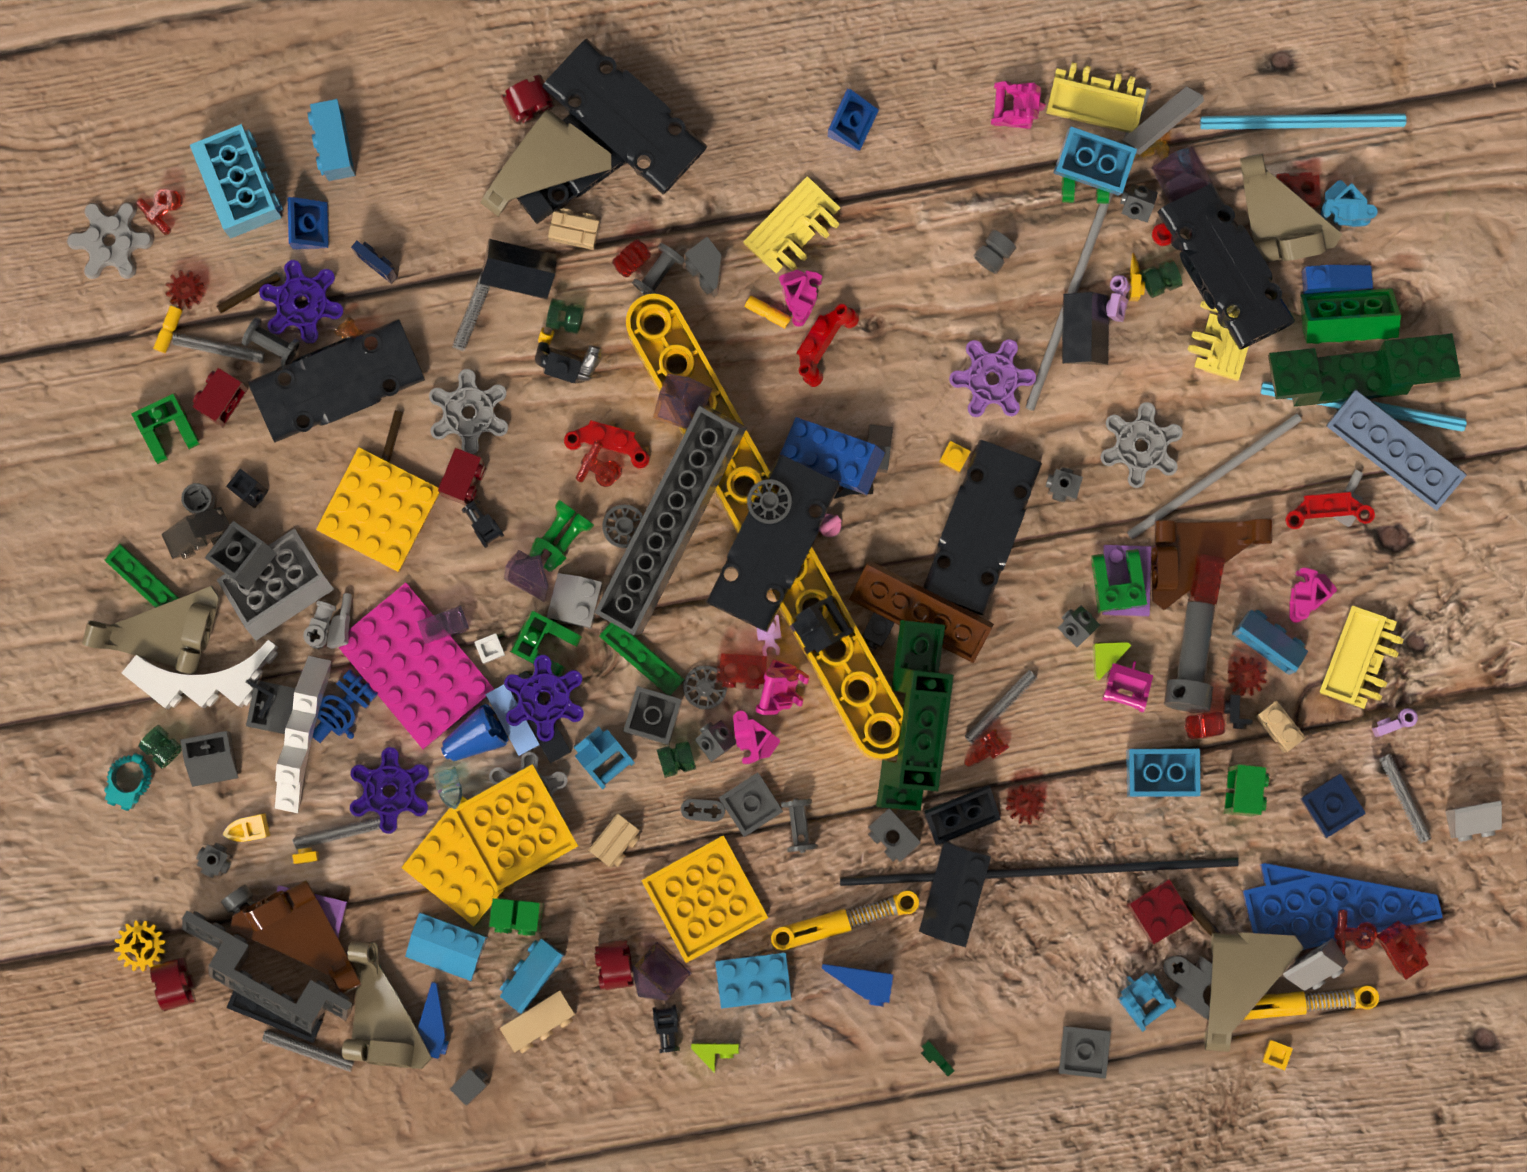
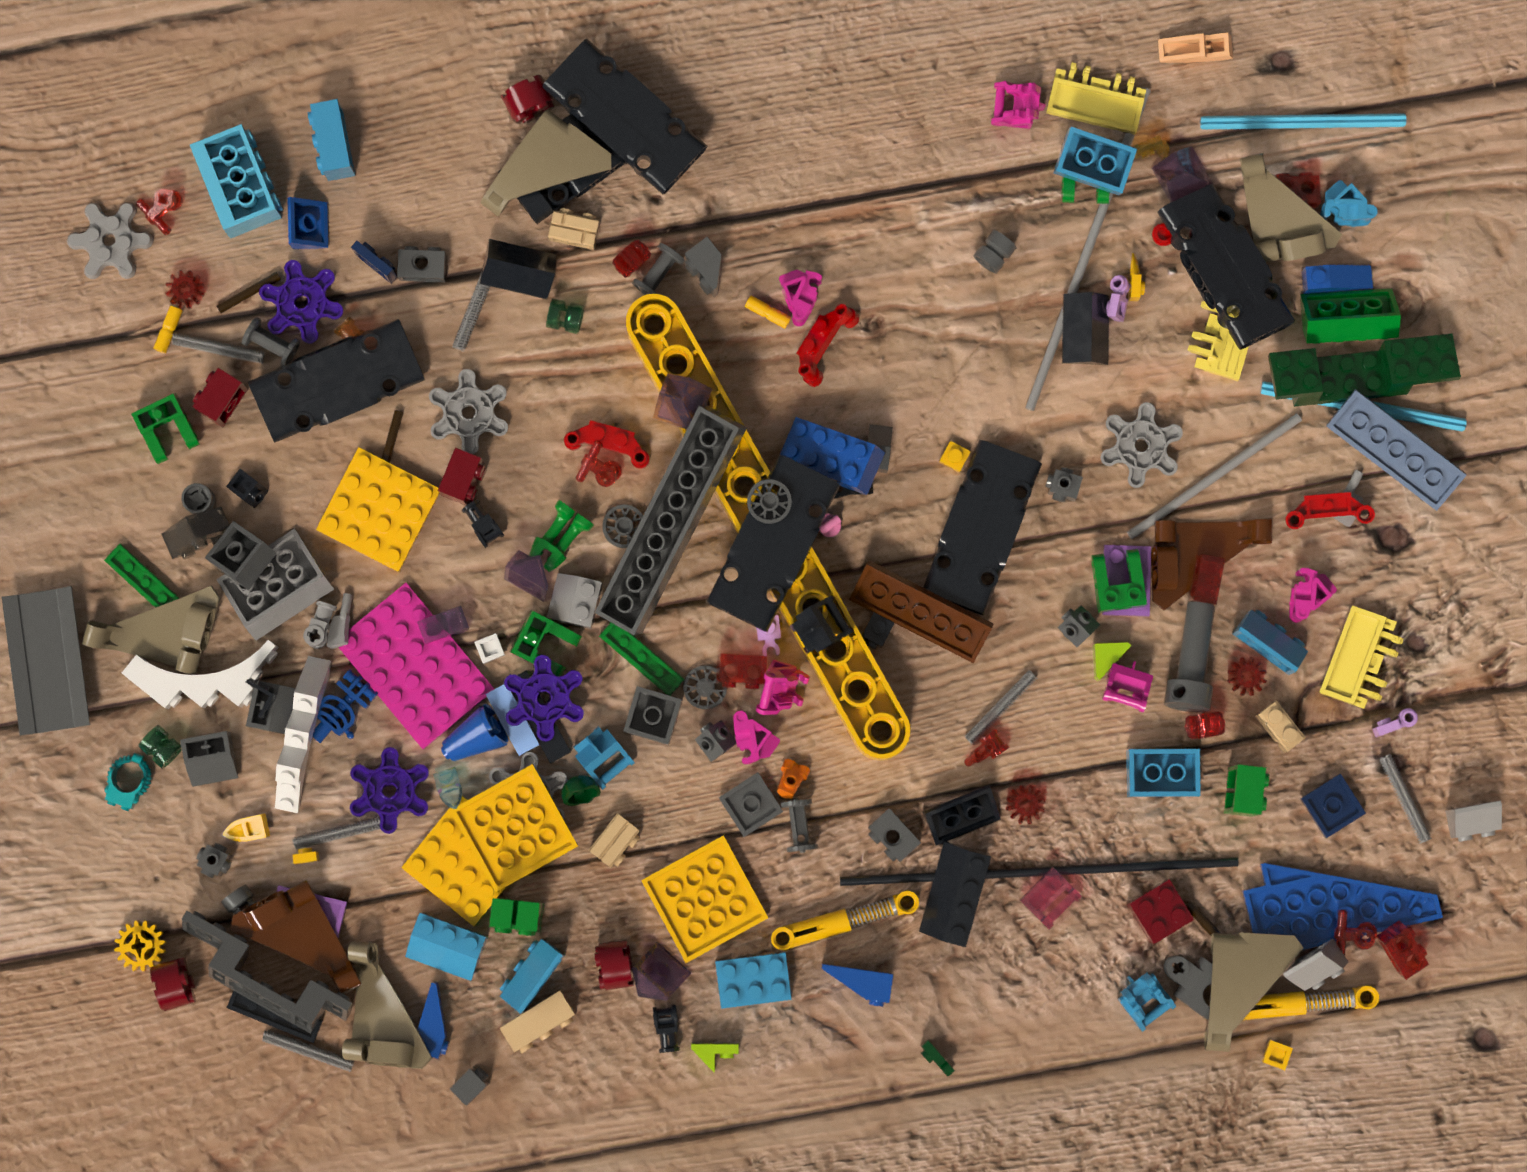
(45, 661): none -> dark grey hinge
(433, 272): none -> dark grey brick
(564, 364): black torso -> none
(580, 790): none -> dark green helmet
(676, 759): clear green wheel -> none
(701, 816): dark grey beam -> none
(791, 224): light yellow hinge -> none
(791, 778): none -> orange plate
(852, 120): blue slope -> none
(923, 717): dark green bracket -> none
(998, 363): medium lavender plate -> none
(1045, 892): none -> clear pink plate
(1084, 1052): dark grey plate -> none
(1138, 202): dark grey brick -> none
(1161, 278): clear green wheel -> none
(1163, 120): light grey tile -> none
(1195, 48): none -> light nougat slope
(1232, 709): black bracket -> none

